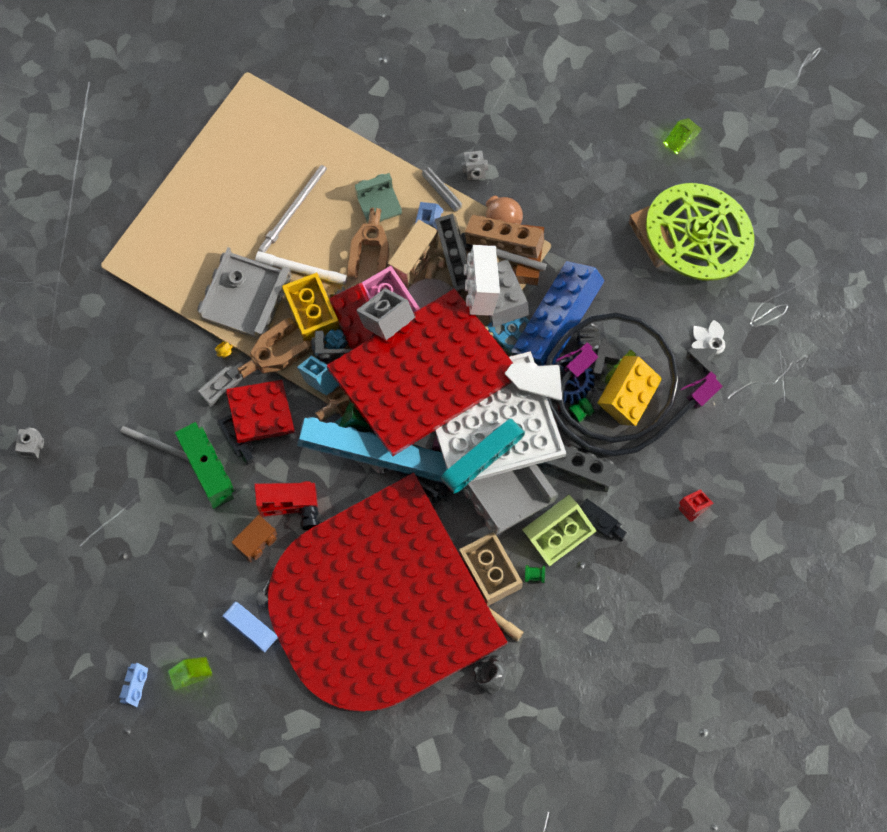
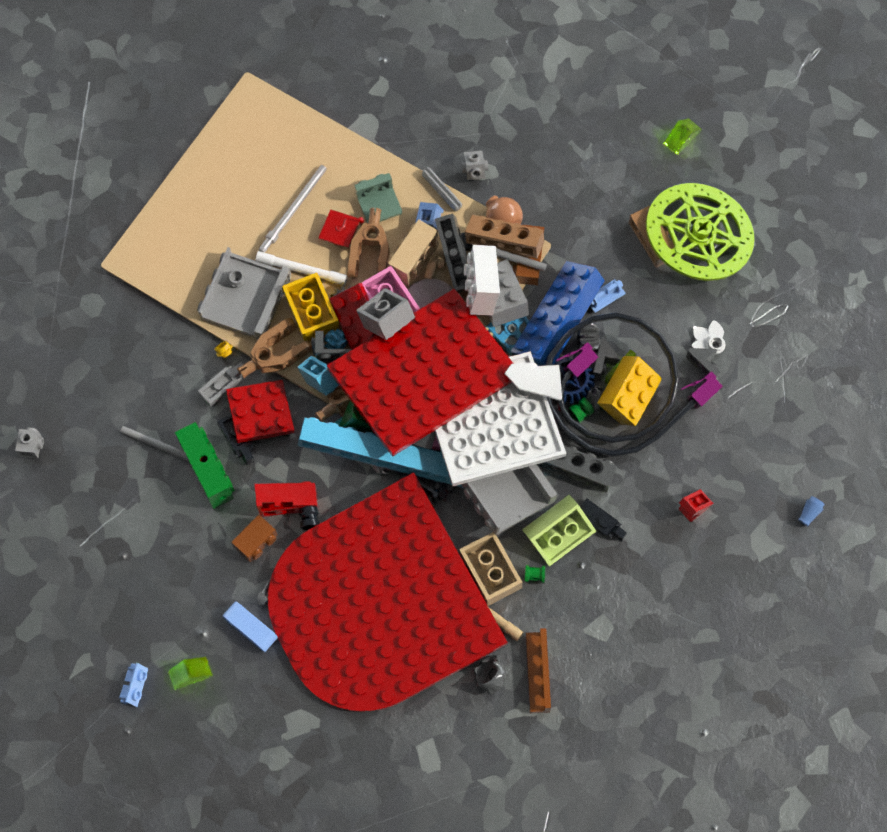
(340, 228): none -> red hat
(482, 455): teal beam -> none
(538, 672): none -> dark orange fence
(607, 295): none -> light blue hinge
(811, 510): none -> medium blue cone

